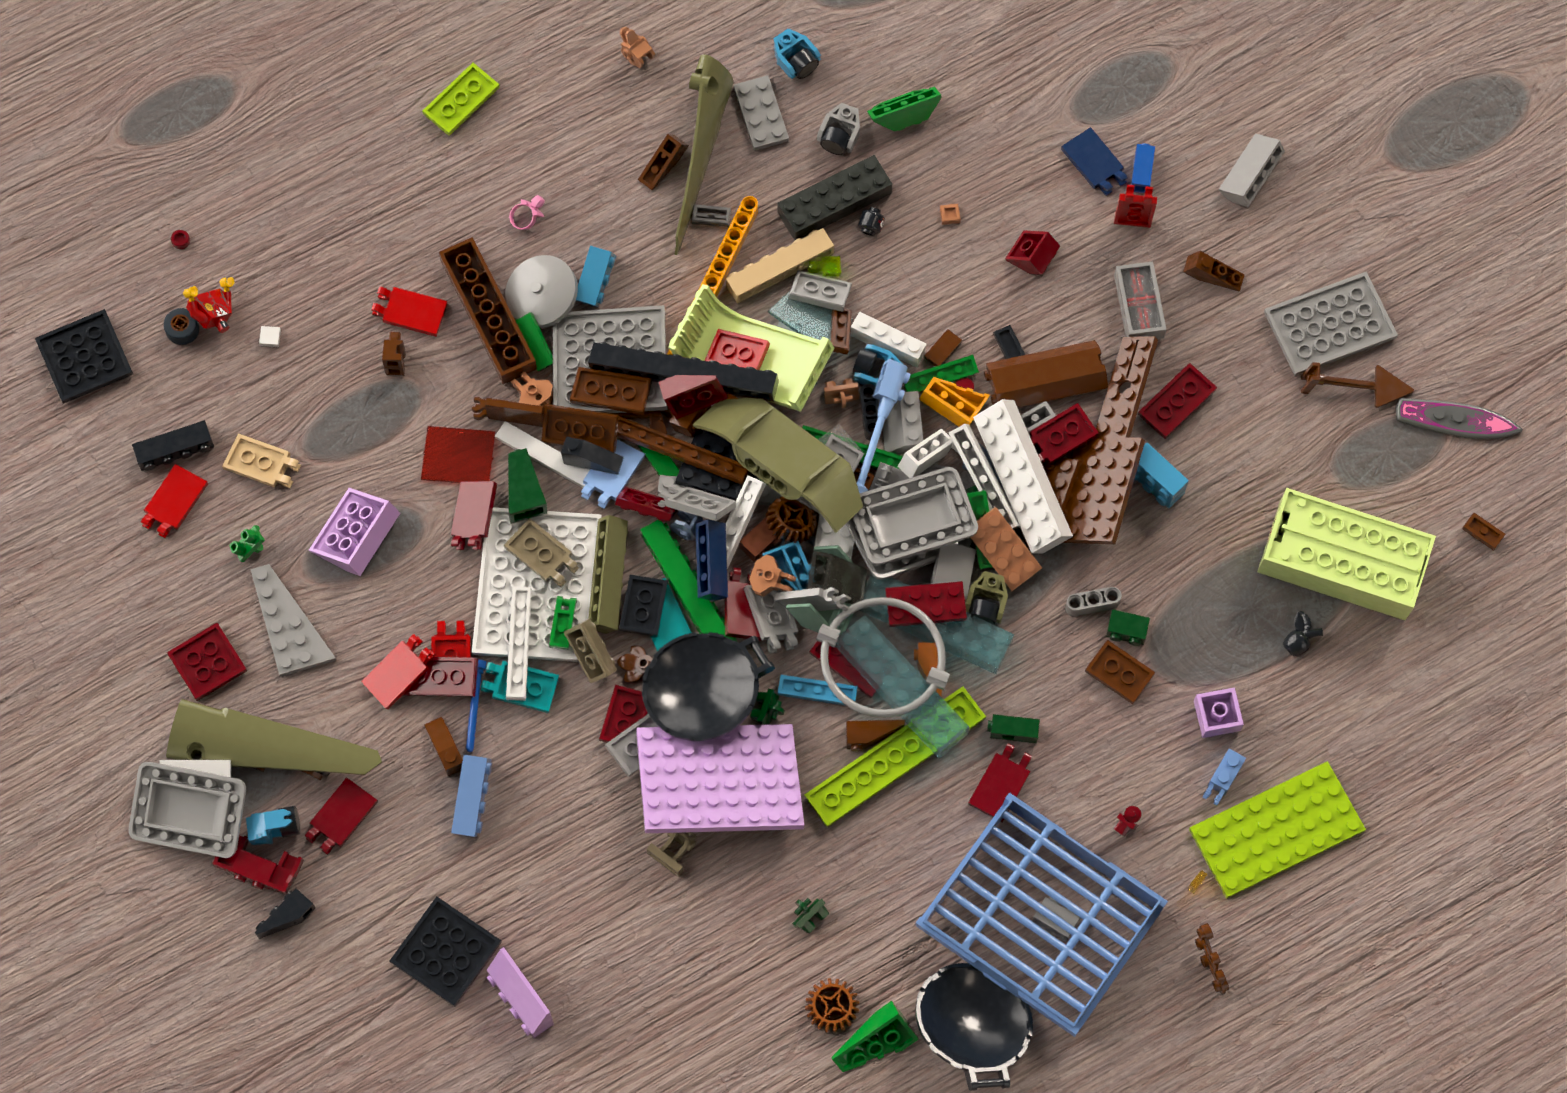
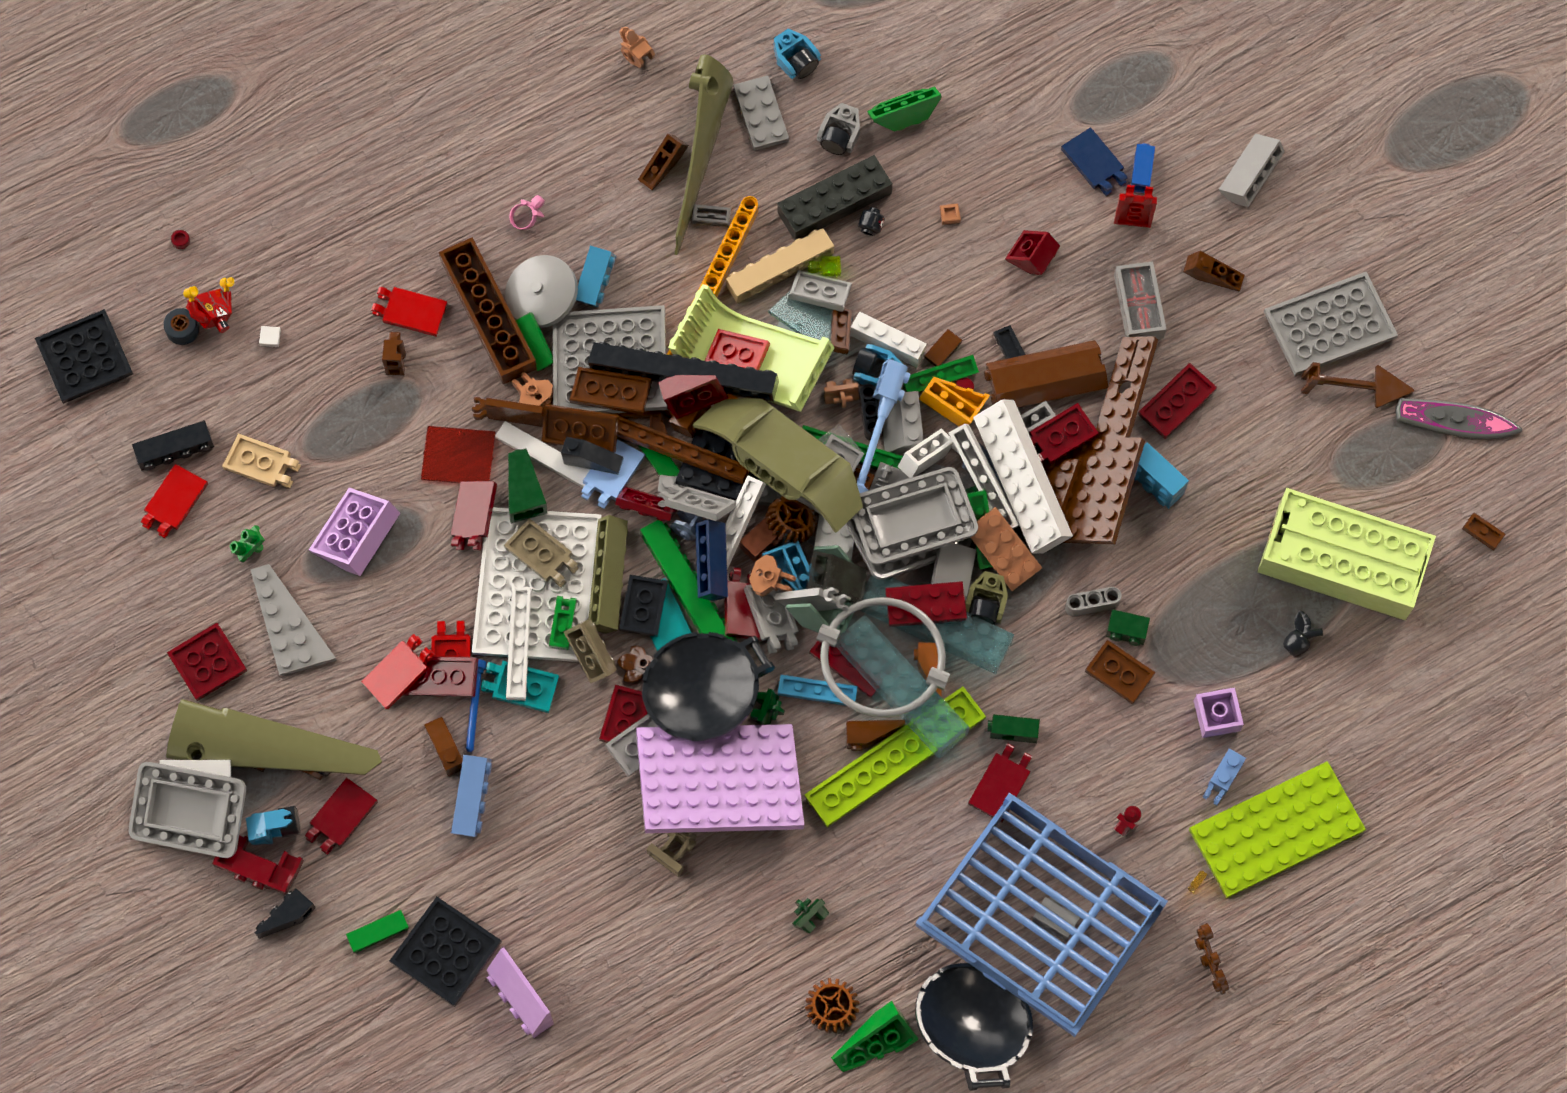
(377, 931): none -> green tile
(461, 99): lime plate -> none

